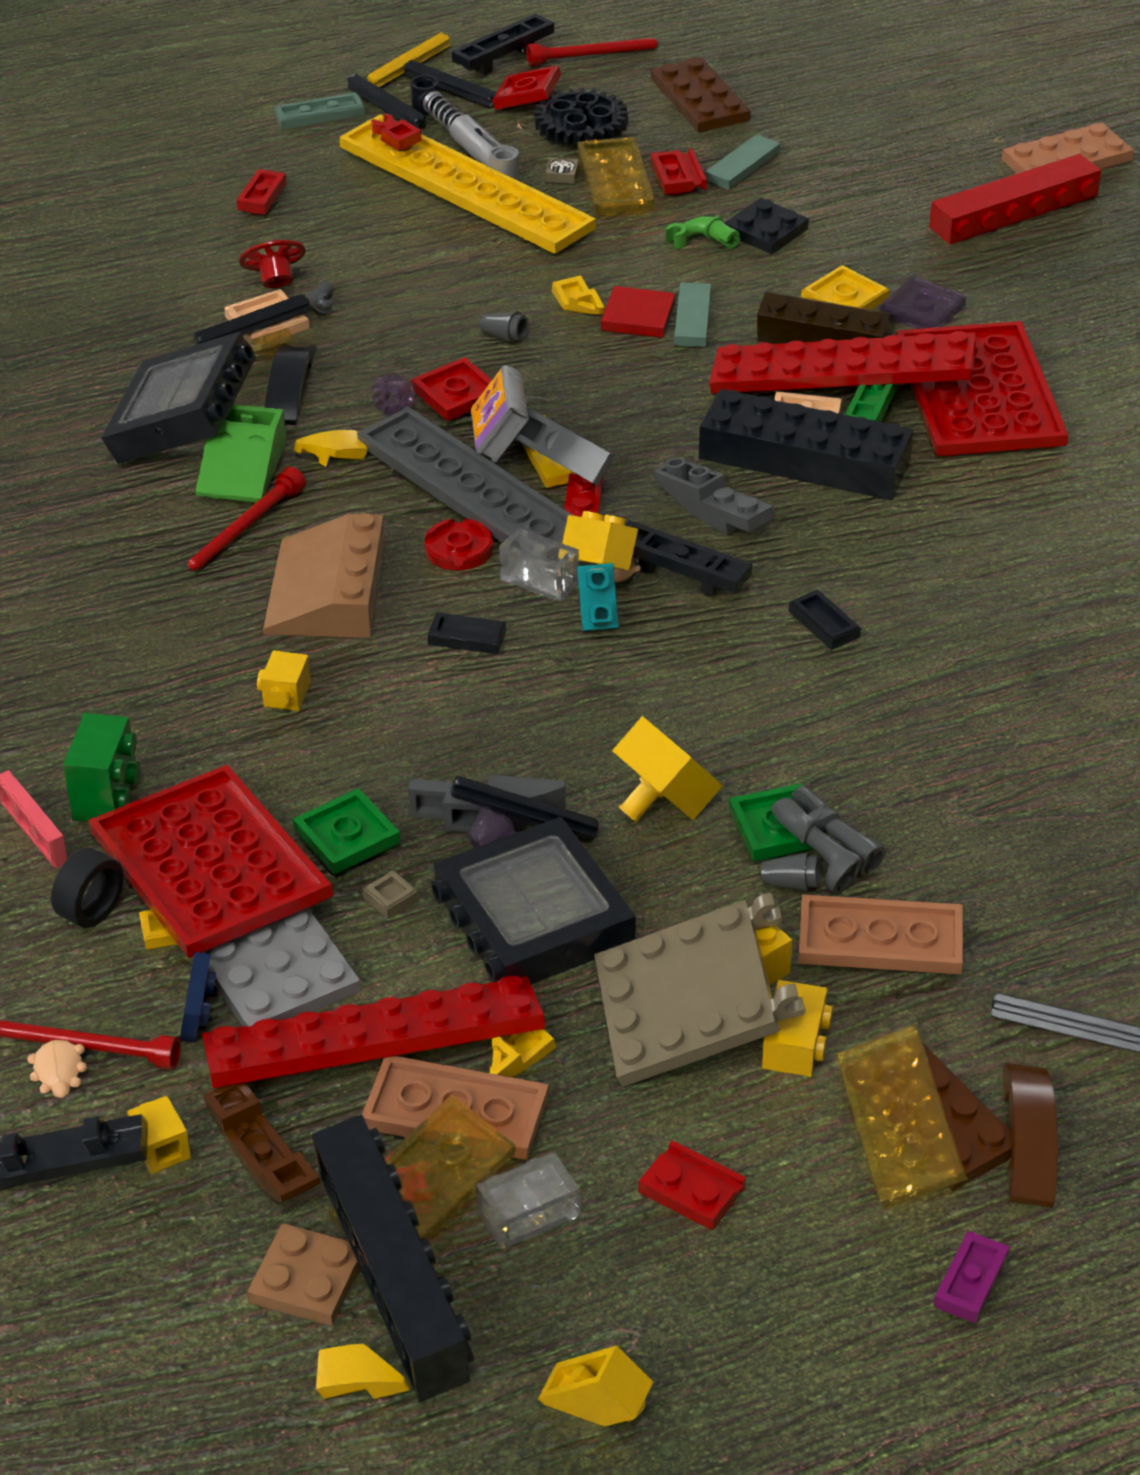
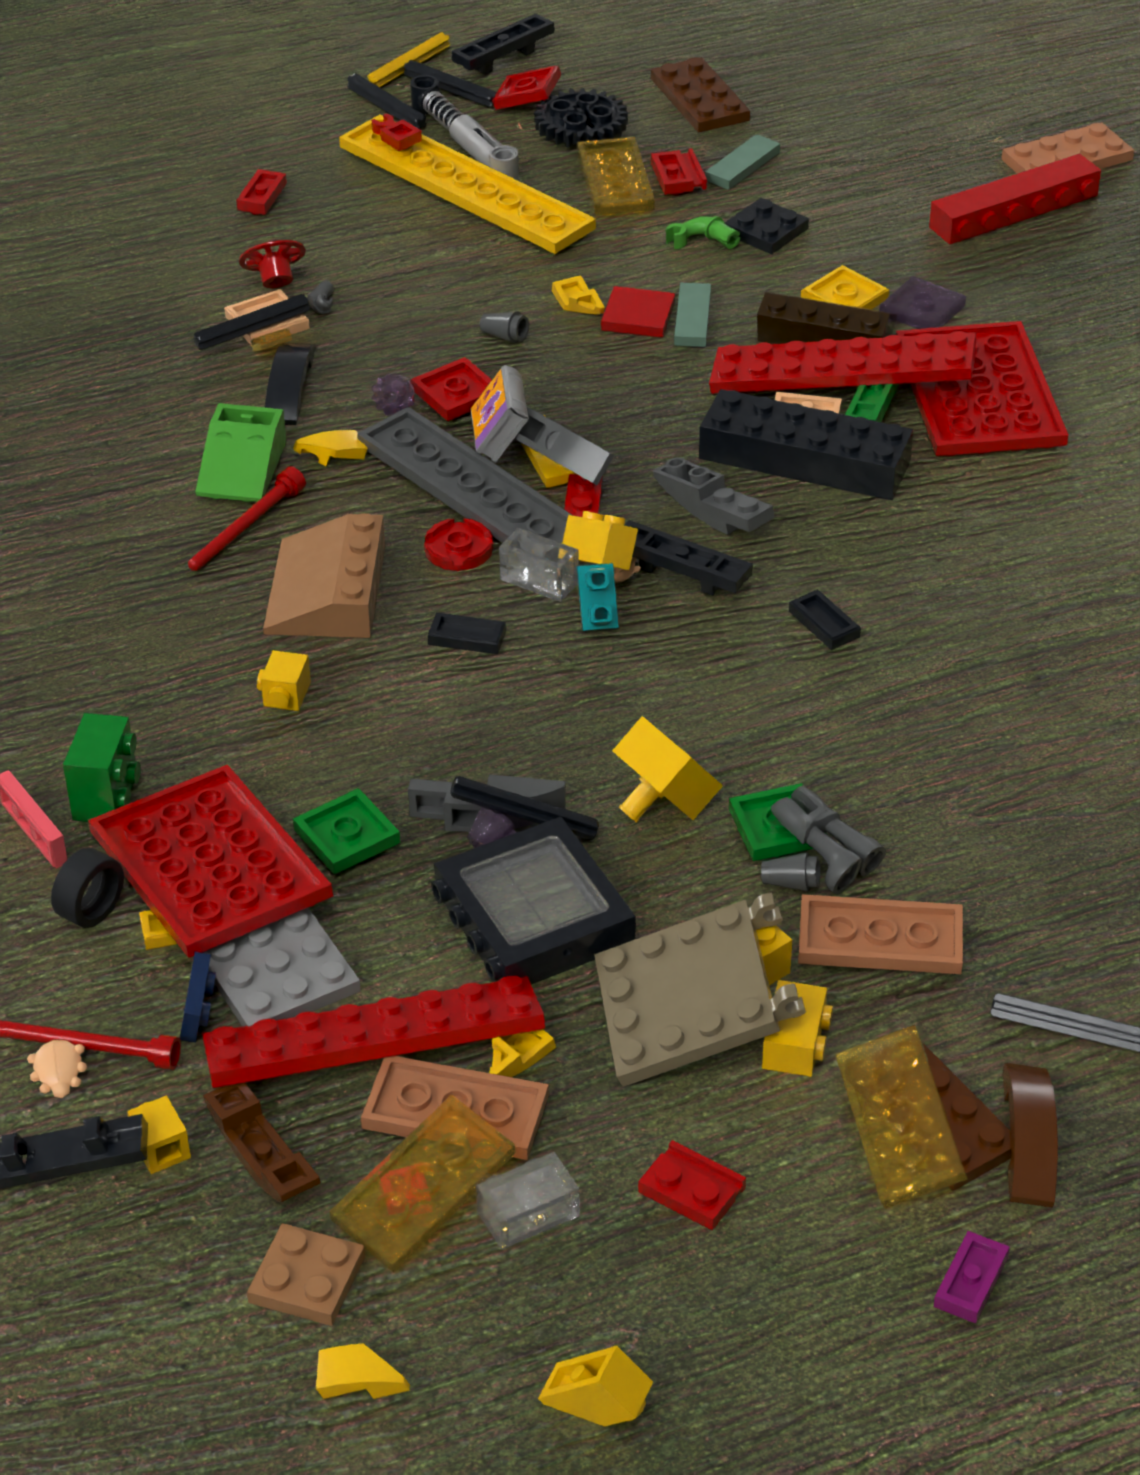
(181, 394): black piece -> none
(319, 110): sand green tile -> none
(390, 894): dark tan tile -> none
(393, 1257): black brick -> none
(540, 54): red piece -> none
(562, 170): dark tan tile -> none

